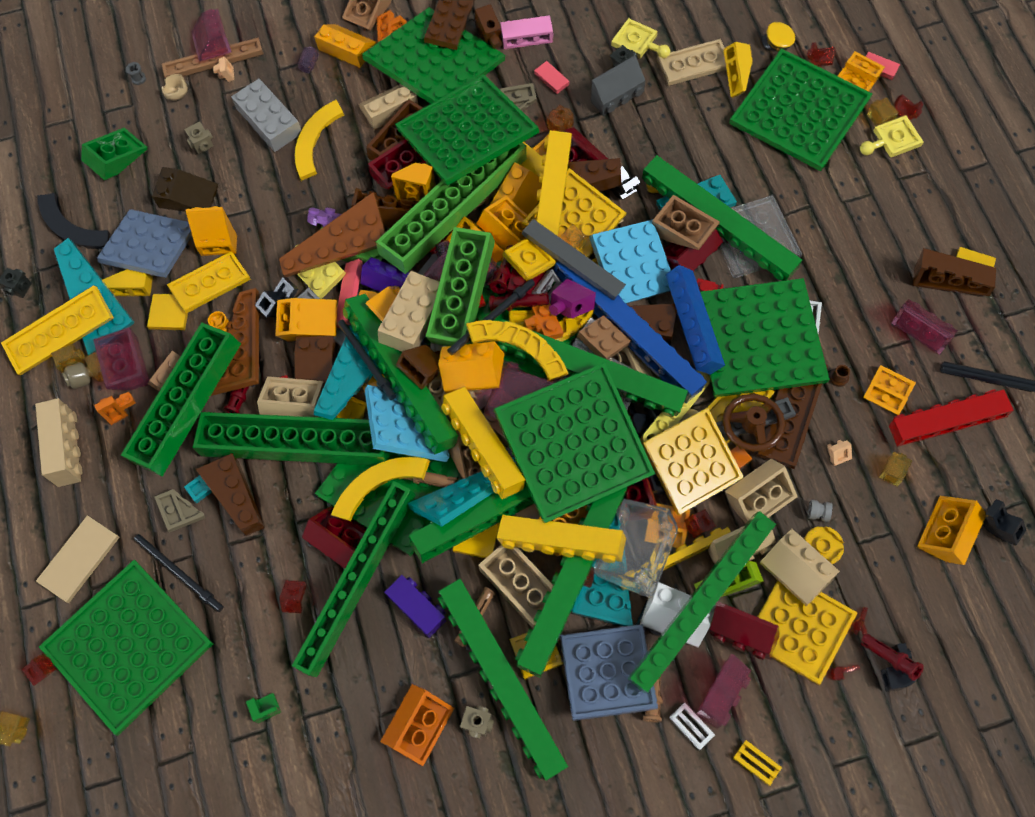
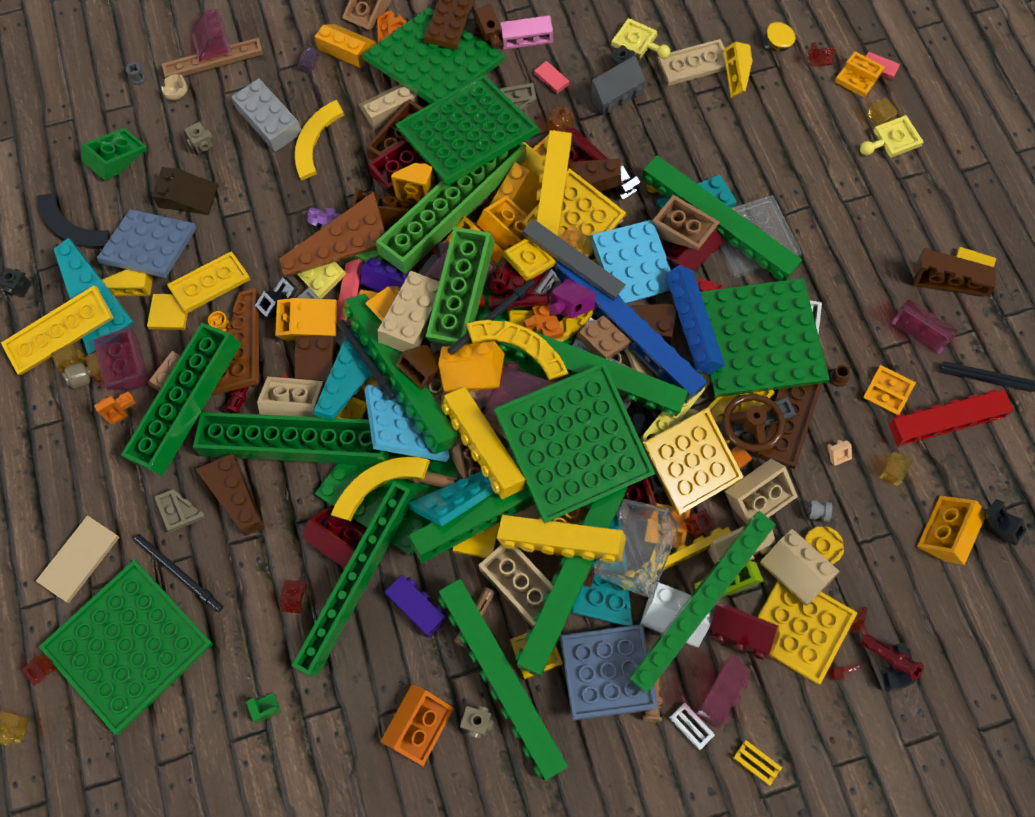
(58, 443): tan brick -> none
(198, 489): teal plate -> none
(212, 231): light orange slope -> none
(224, 69): light nougat tile -> none
(801, 109): green plate -> none
(906, 107): clear red bracket -> none

